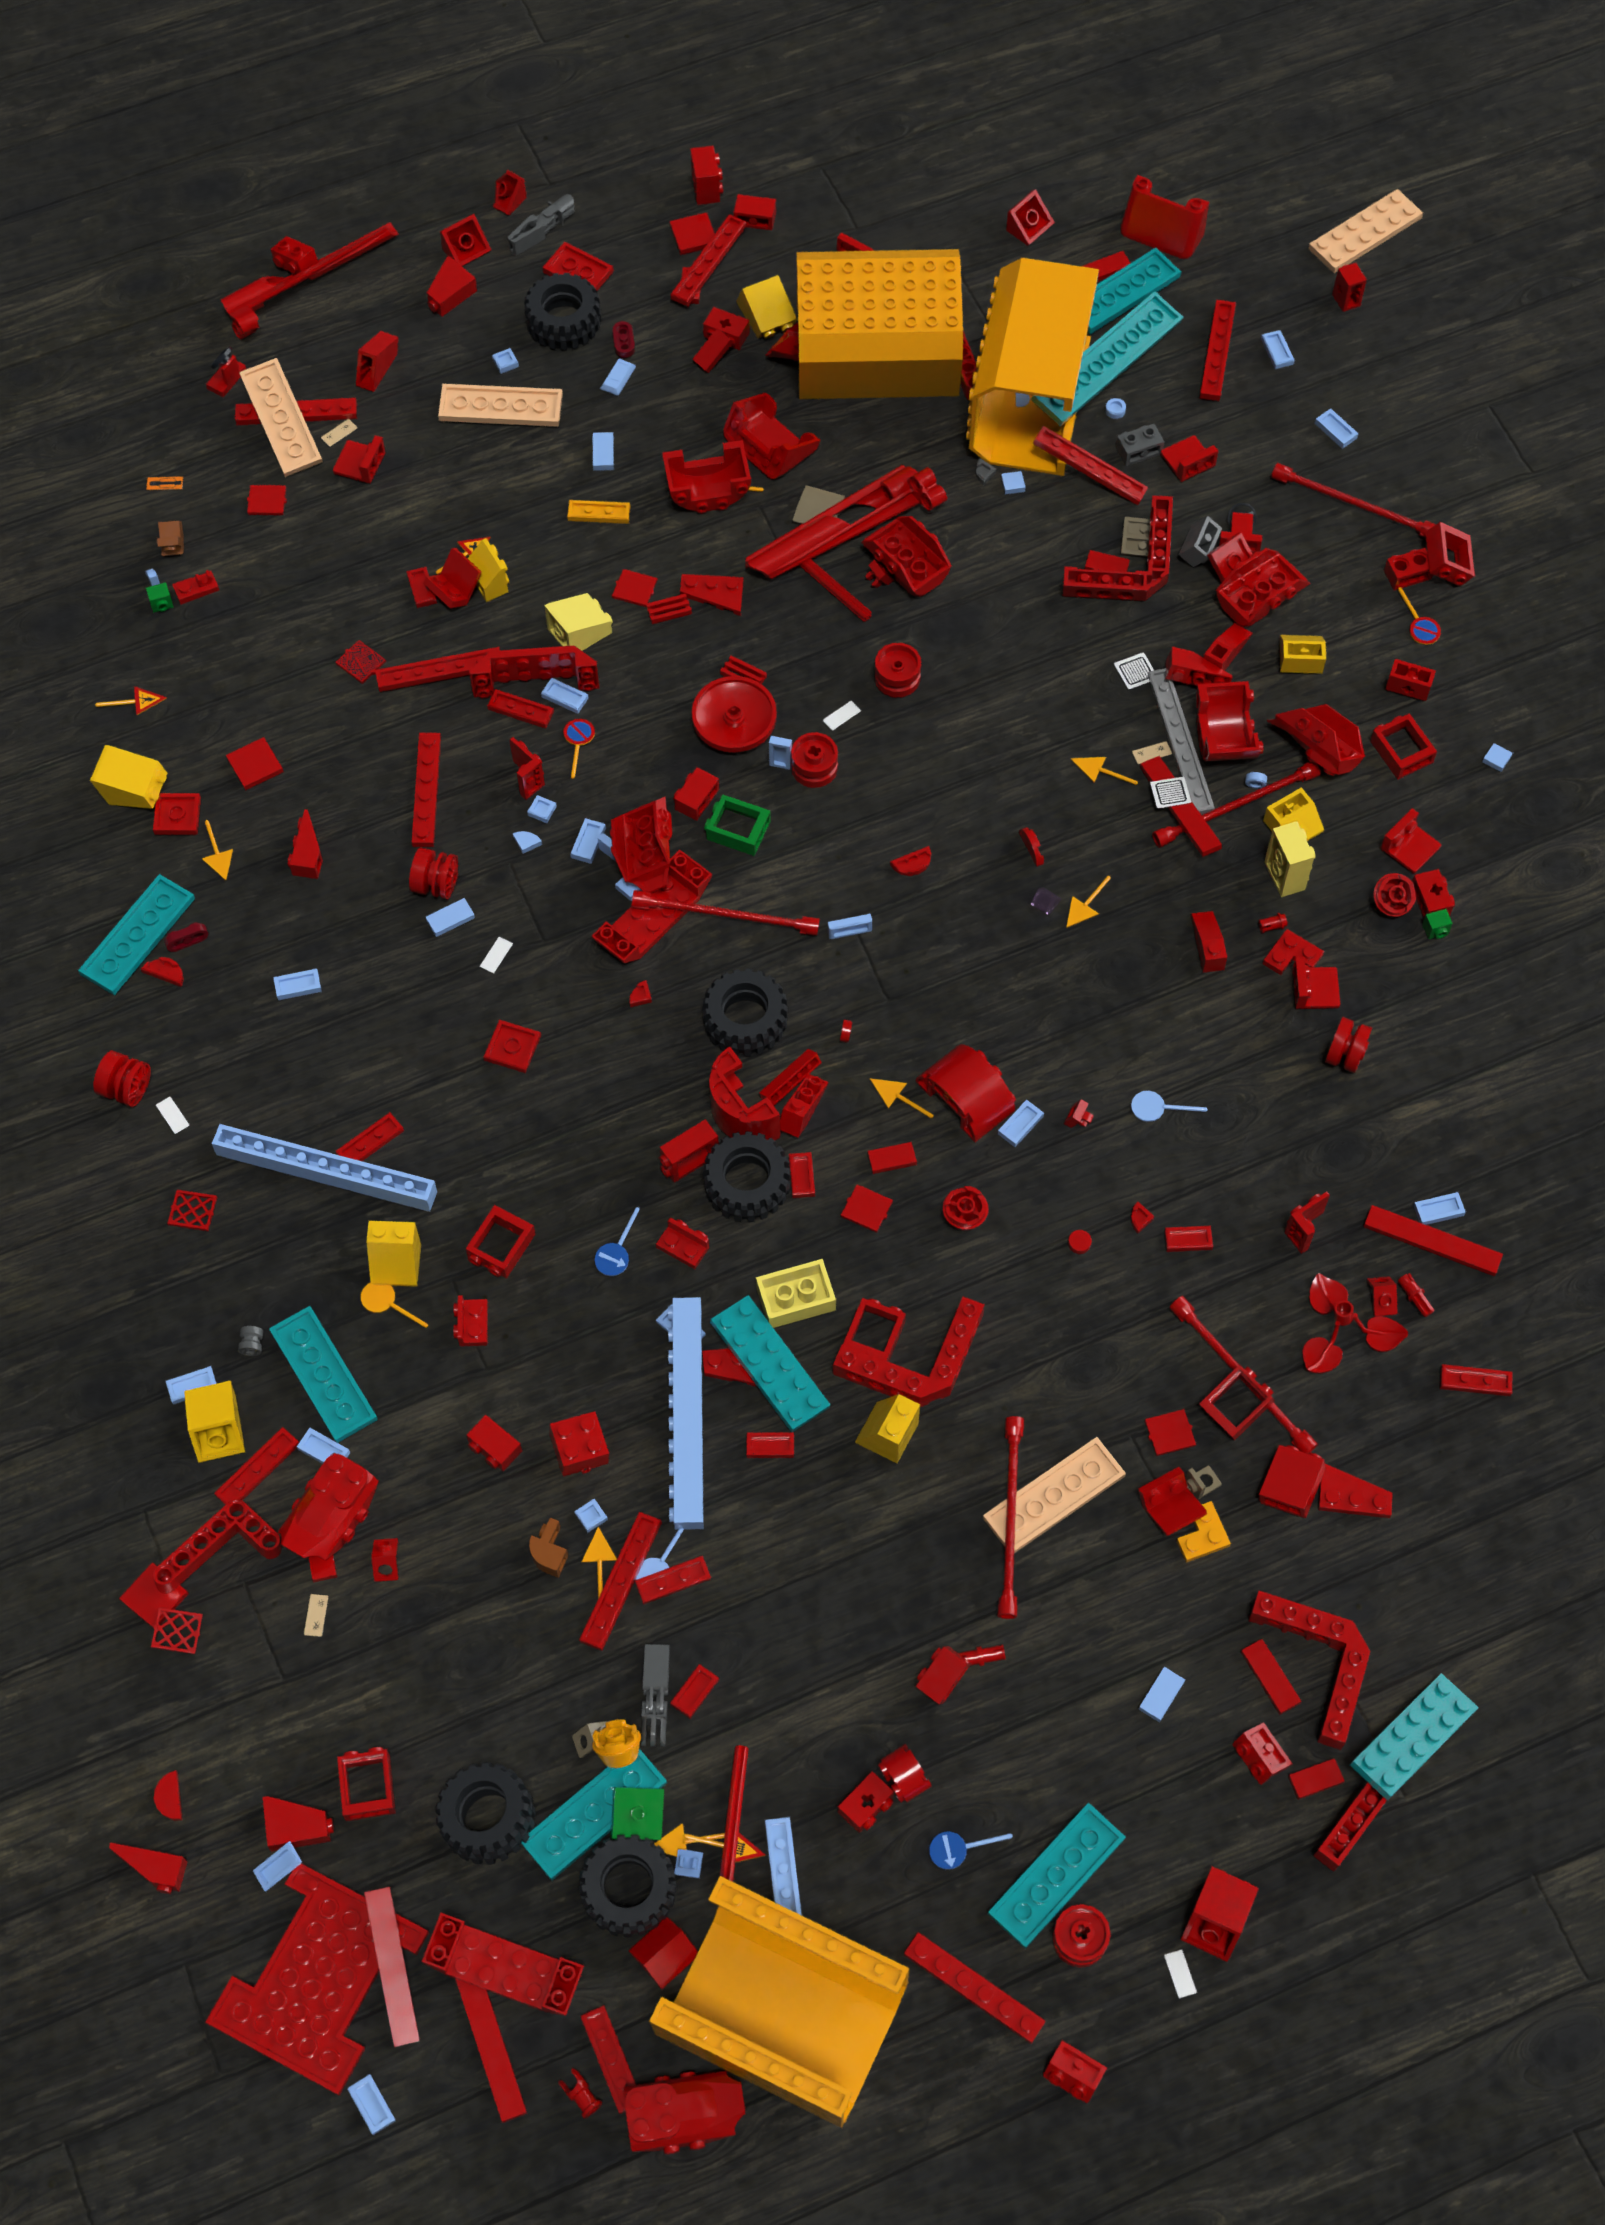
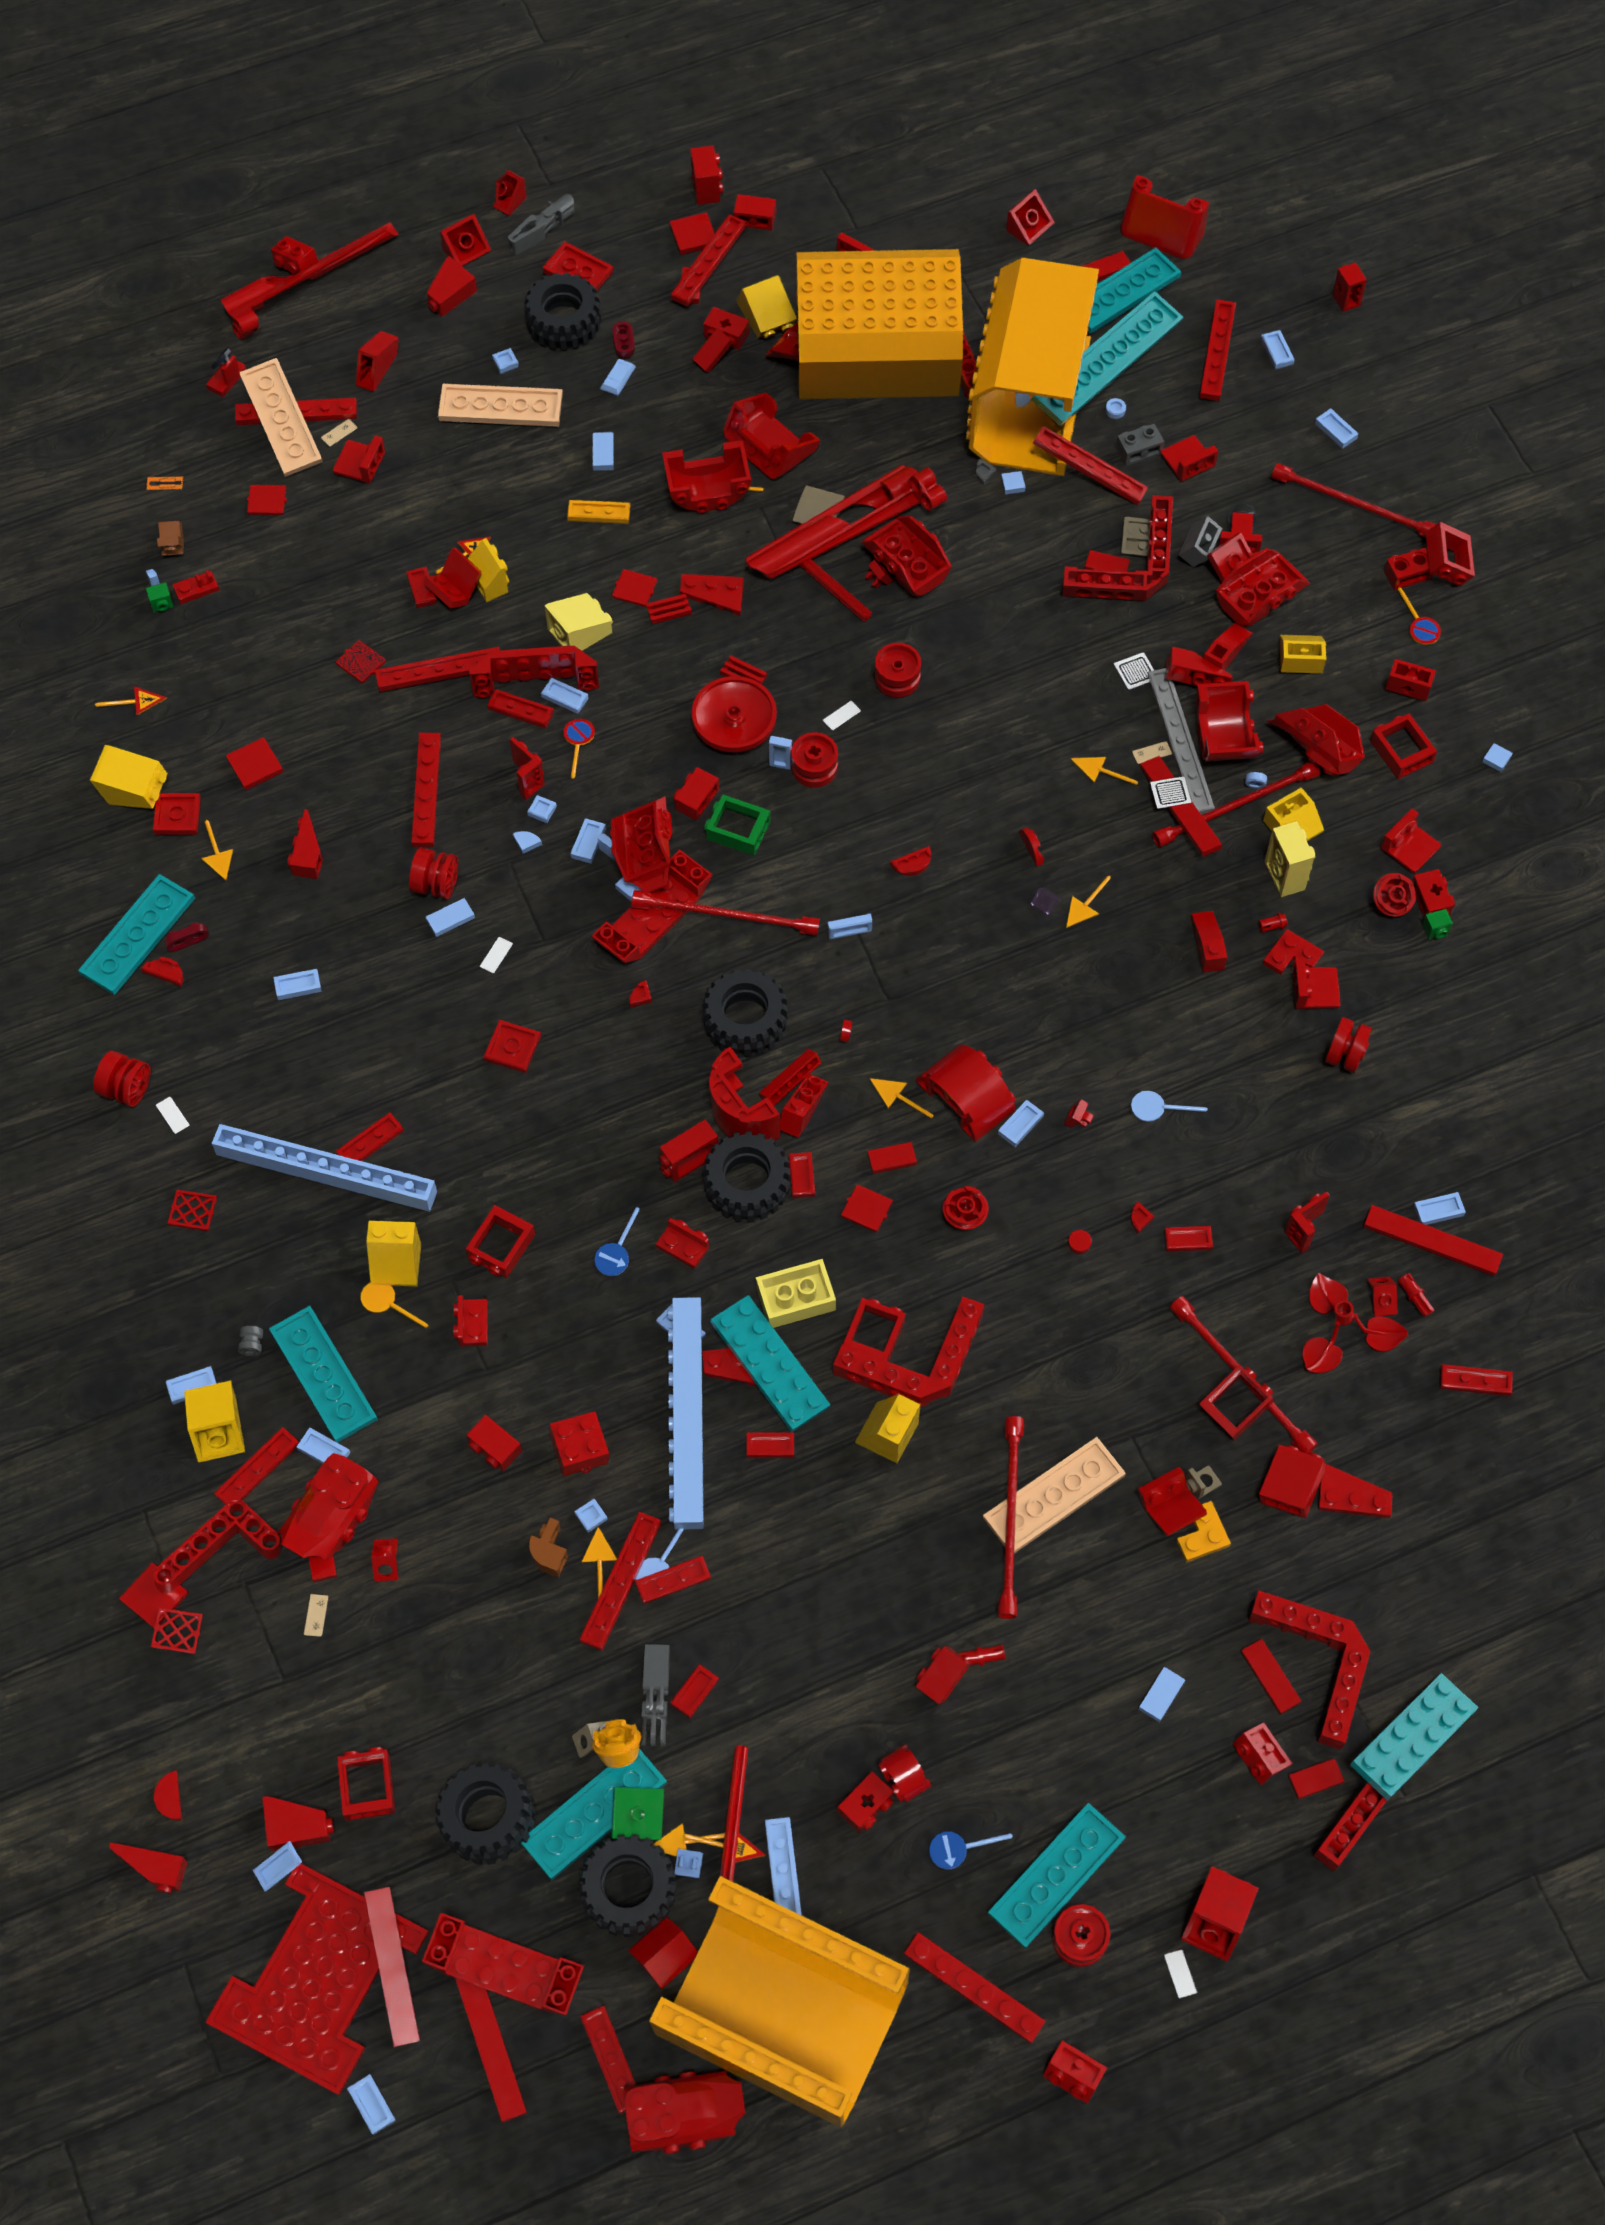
(582, 2095): red piece -> none
(1170, 1432): red piece -> none
(1365, 230): light nougat plate -> none

